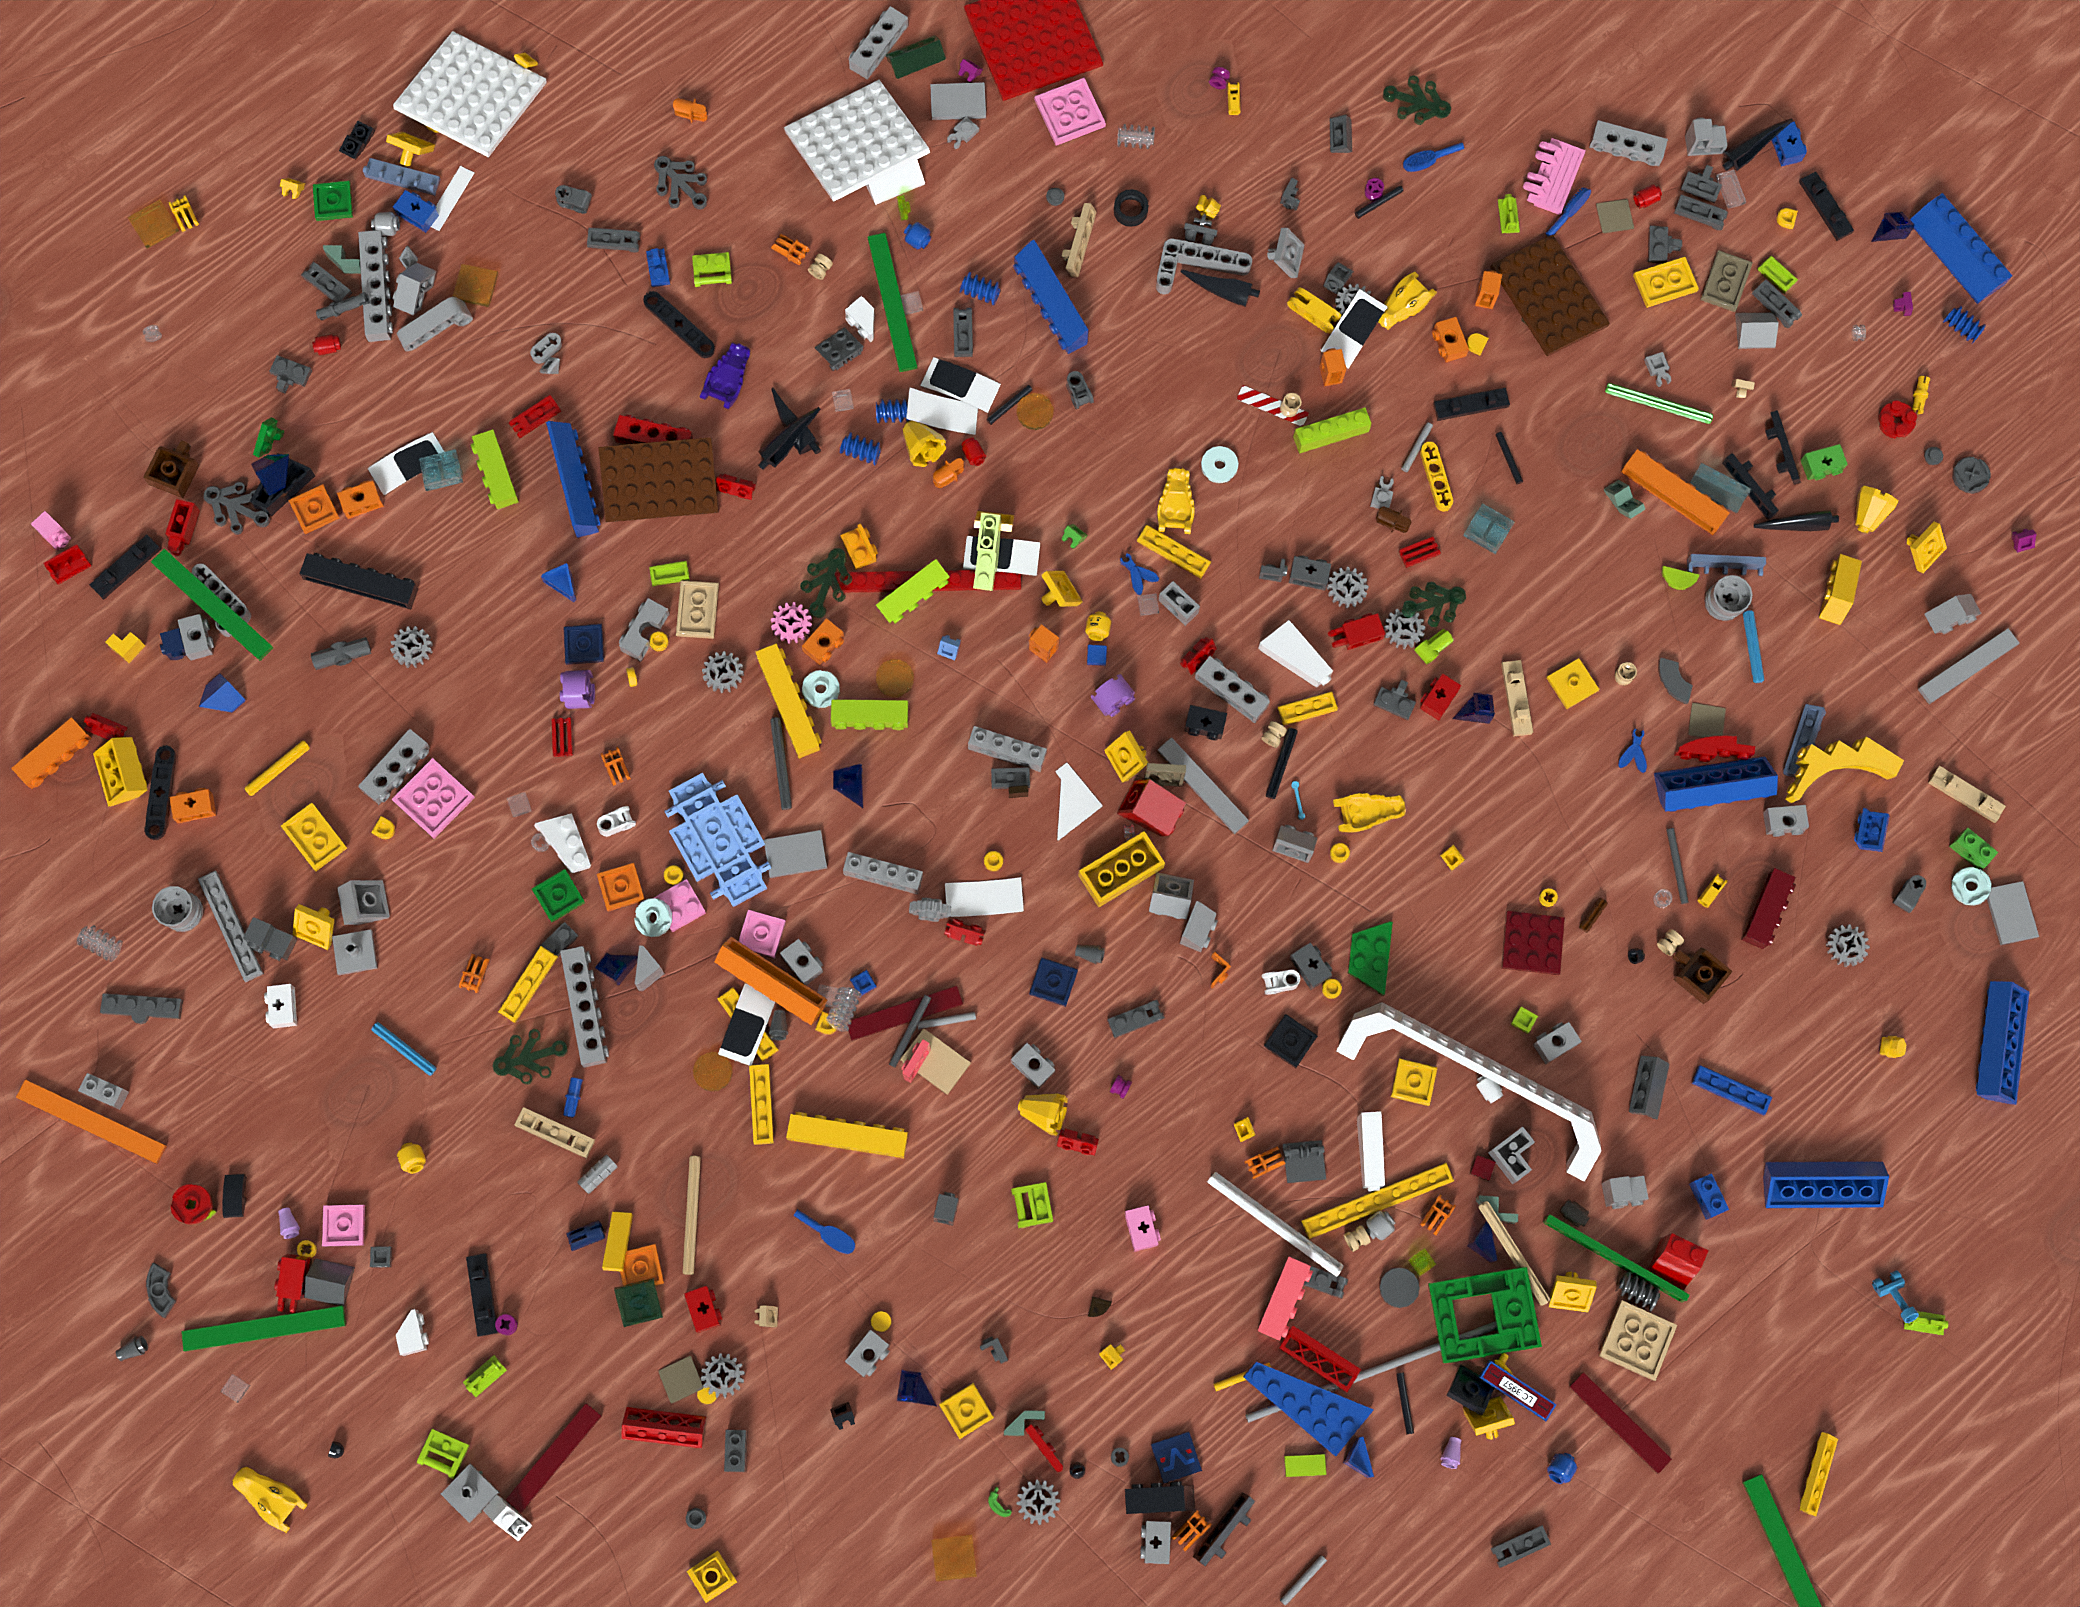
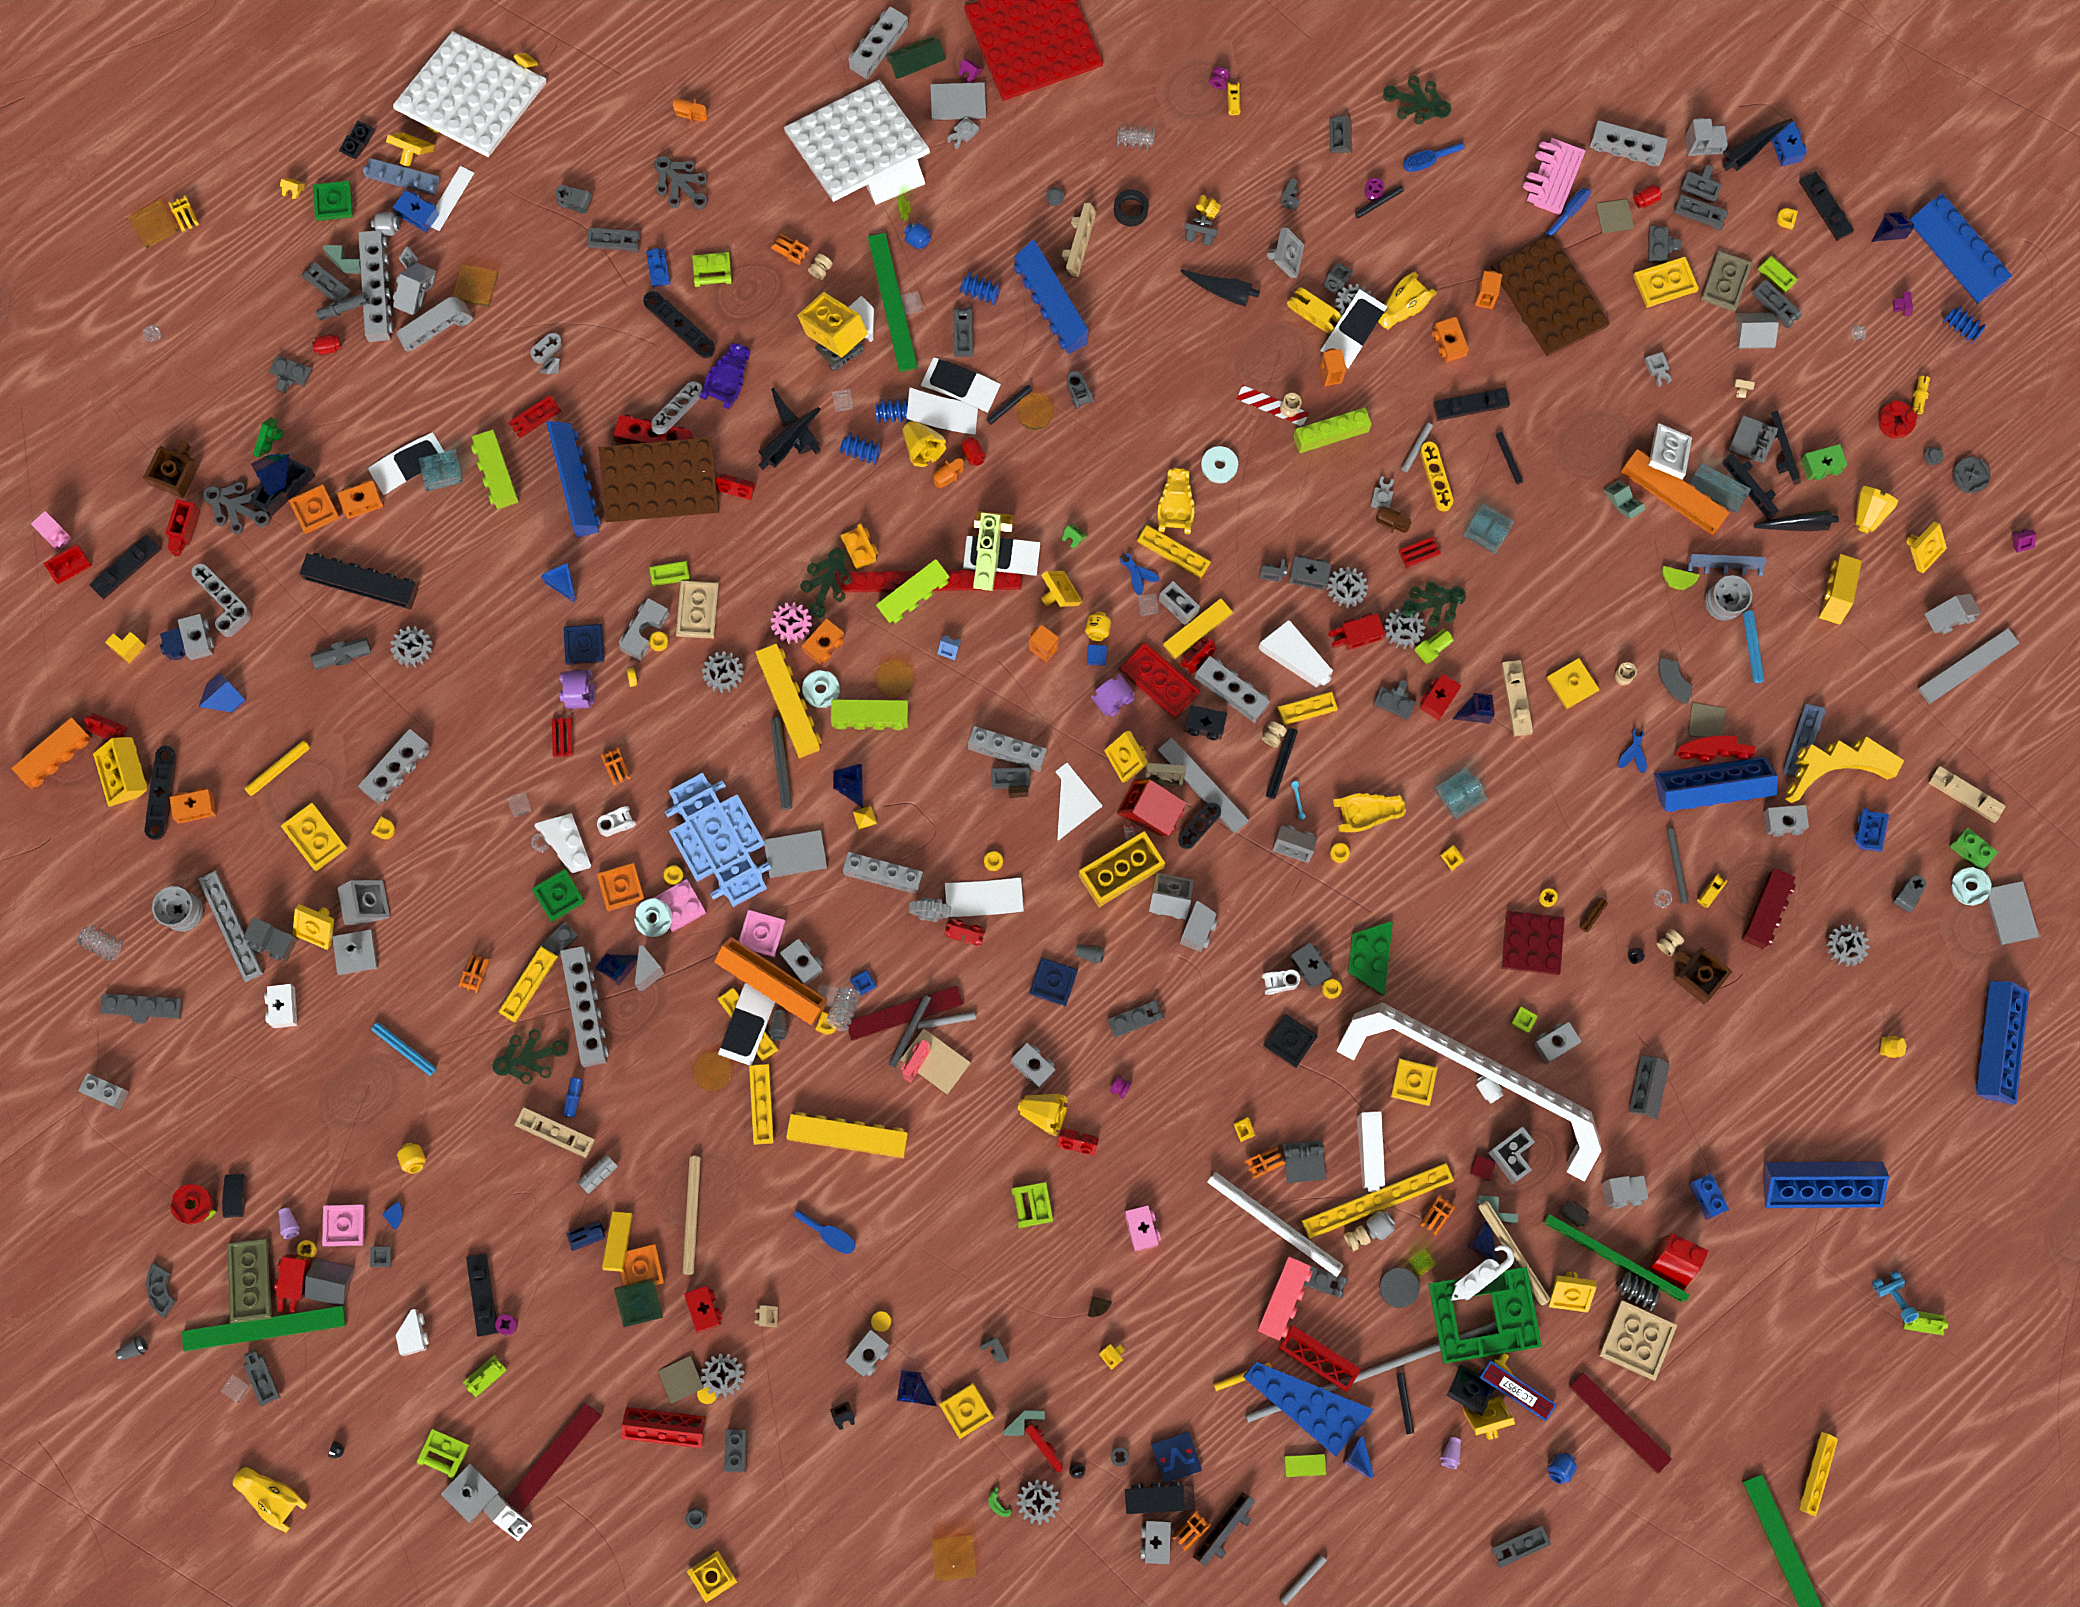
(91, 1121): orange tile -> none
(212, 604): green tile -> none
(249, 1280): none -> olive tile
(260, 1378): none -> dark grey hinge
(394, 1215): none -> blue tile
(433, 798): bright pink plate -> none
(673, 405): none -> light grey beam
(832, 324): none -> yellow piece
(864, 817): none -> yellow slope
(946, 1208): dark grey brick -> none
(1070, 111): bright pink plate -> none
(1159, 680): none -> red tile
(1197, 628): none -> yellow tile
(1198, 260): light grey beam -> none
(1212, 818): none -> black beam
(1223, 976): orange bracket -> none
(1461, 793): none -> clear light blue plate
(1476, 343): yellow tile -> none
(1482, 1275): none -> white plate
(1508, 214): lime hinge -> none
(1659, 403): axle -> none
(1670, 451): none -> white plate
(1731, 189): clear tile -> none
(1731, 1090): blue tile -> none
(1753, 439): none -> dark grey hinge

